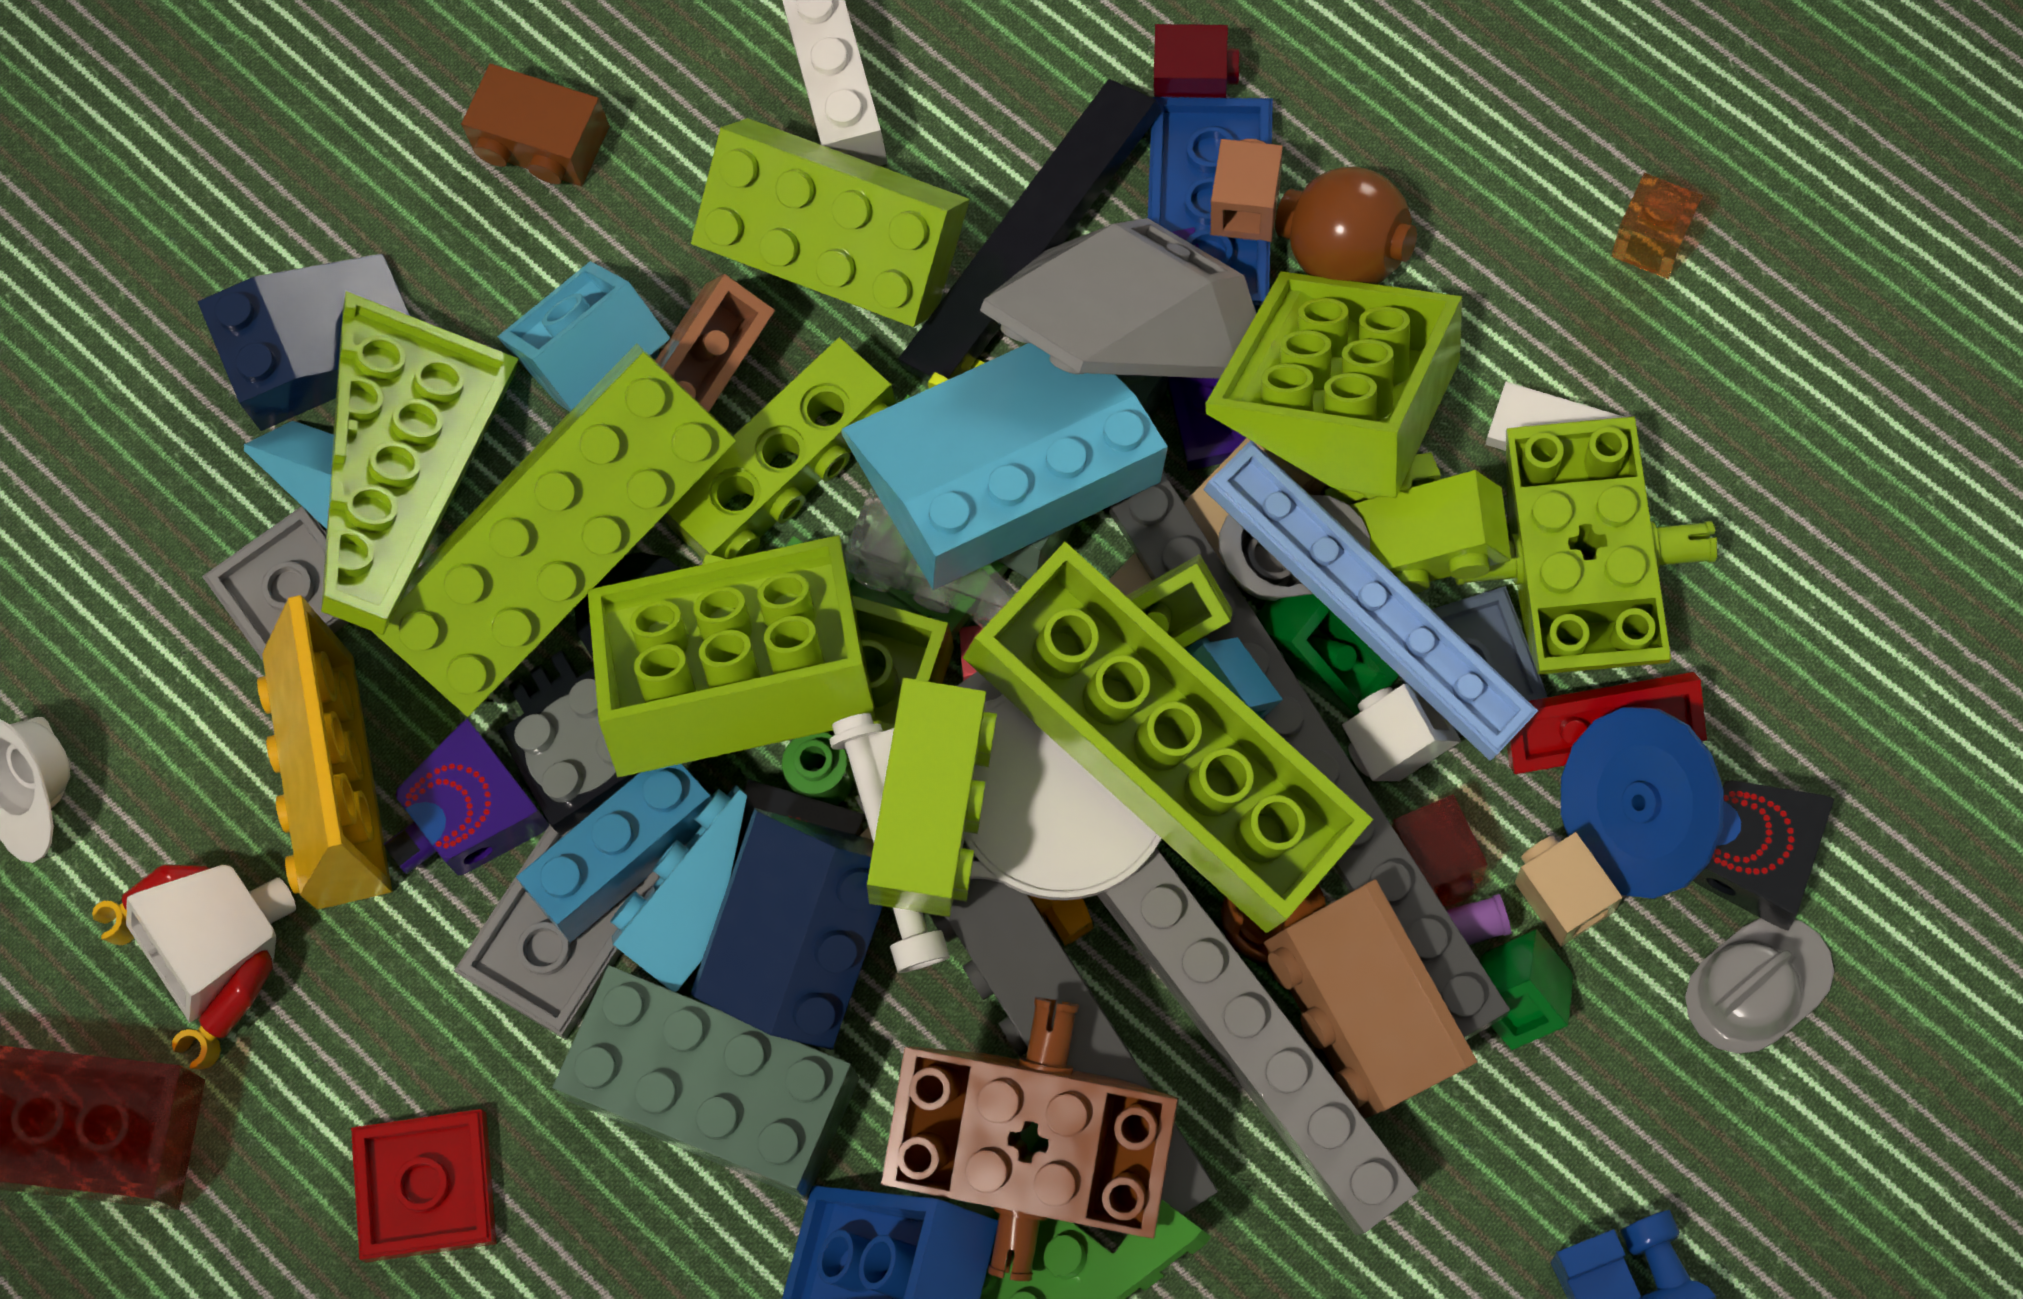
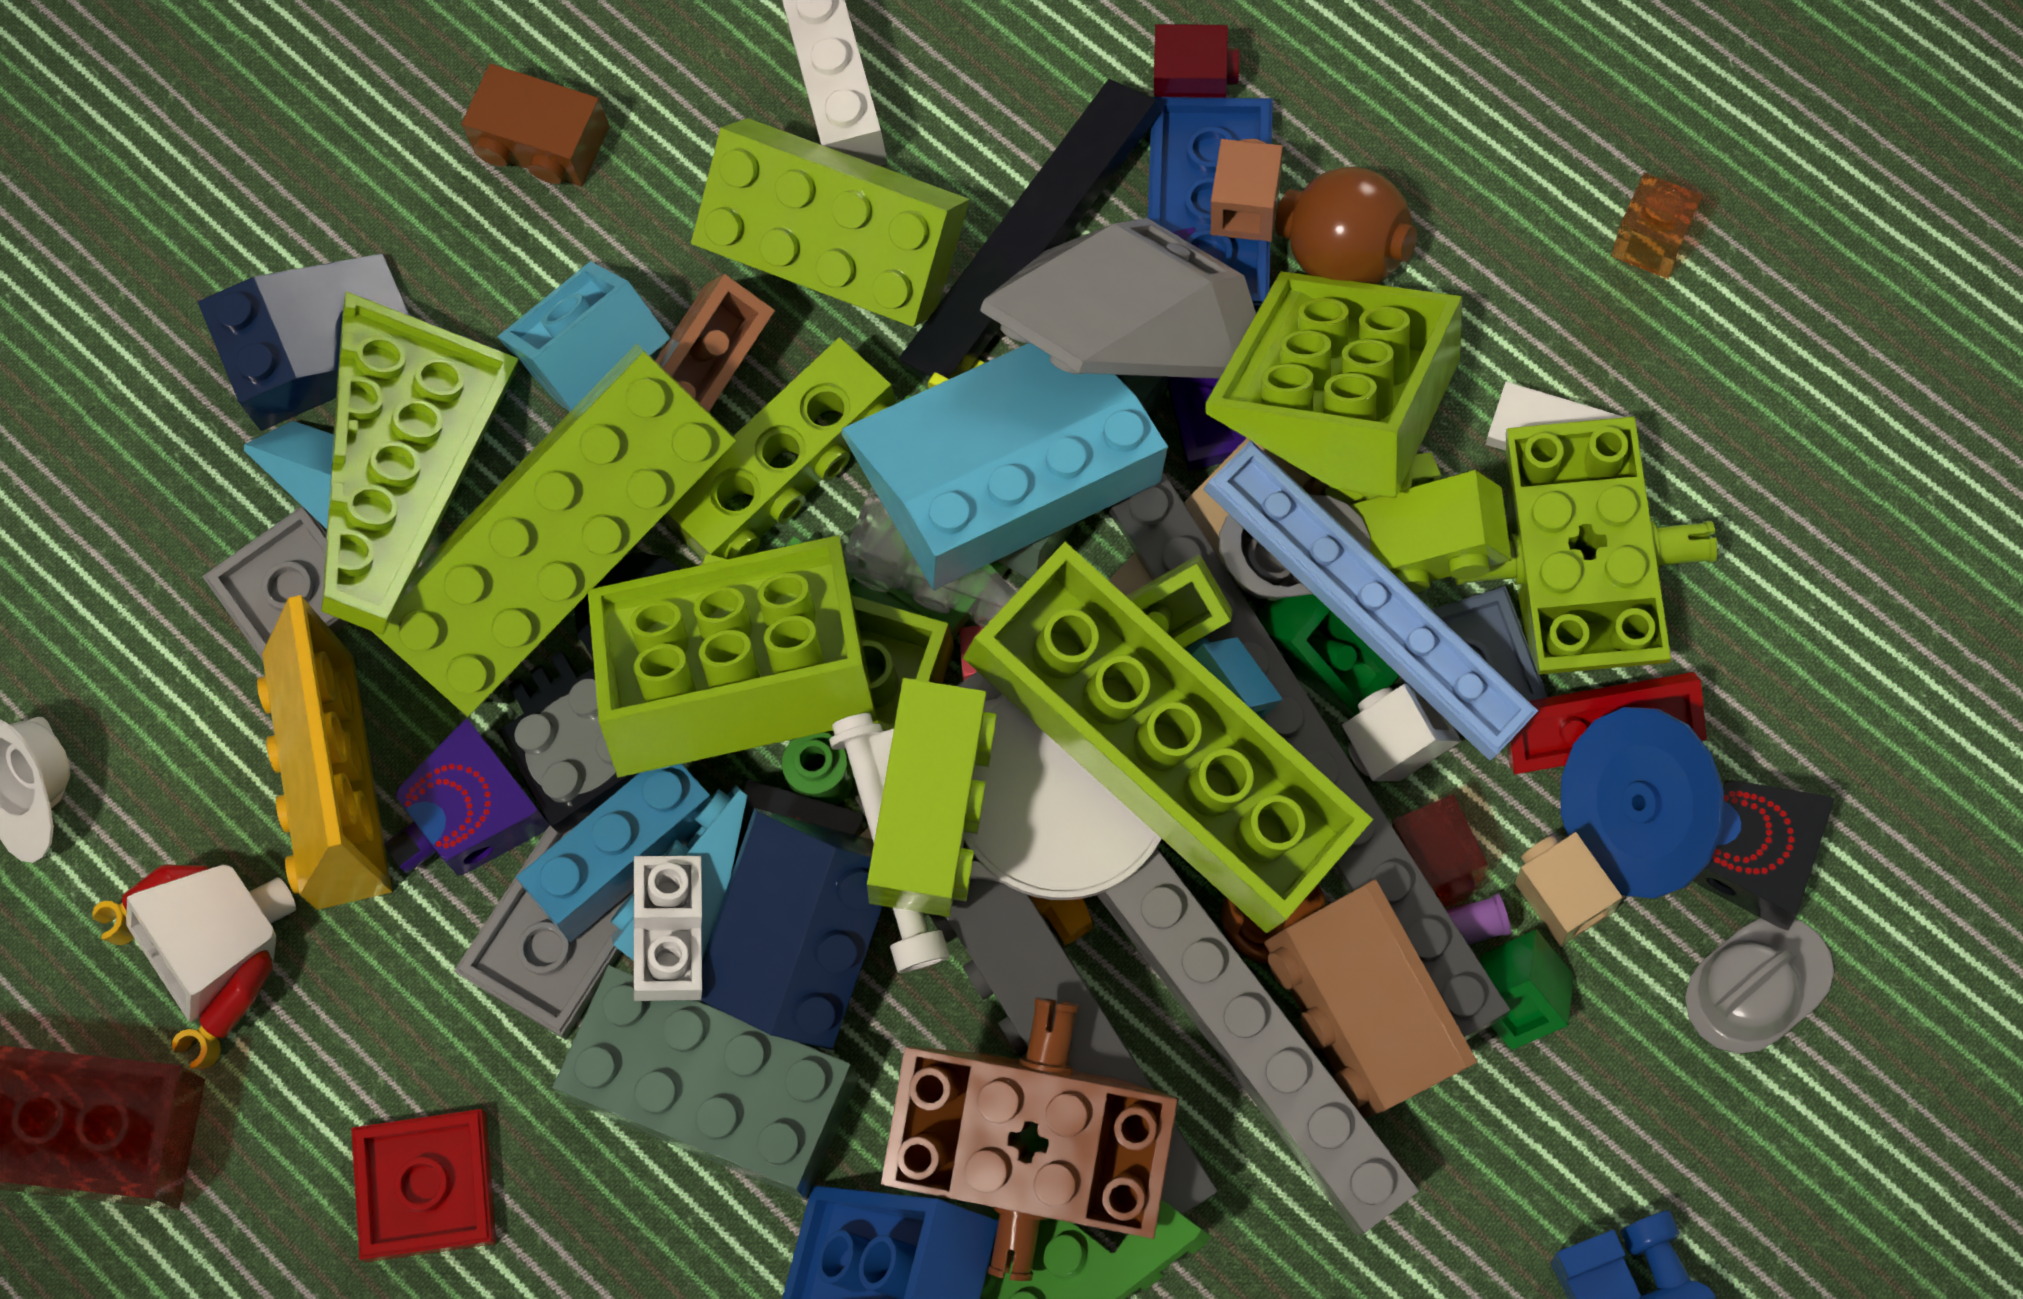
(667, 928): none -> white slope

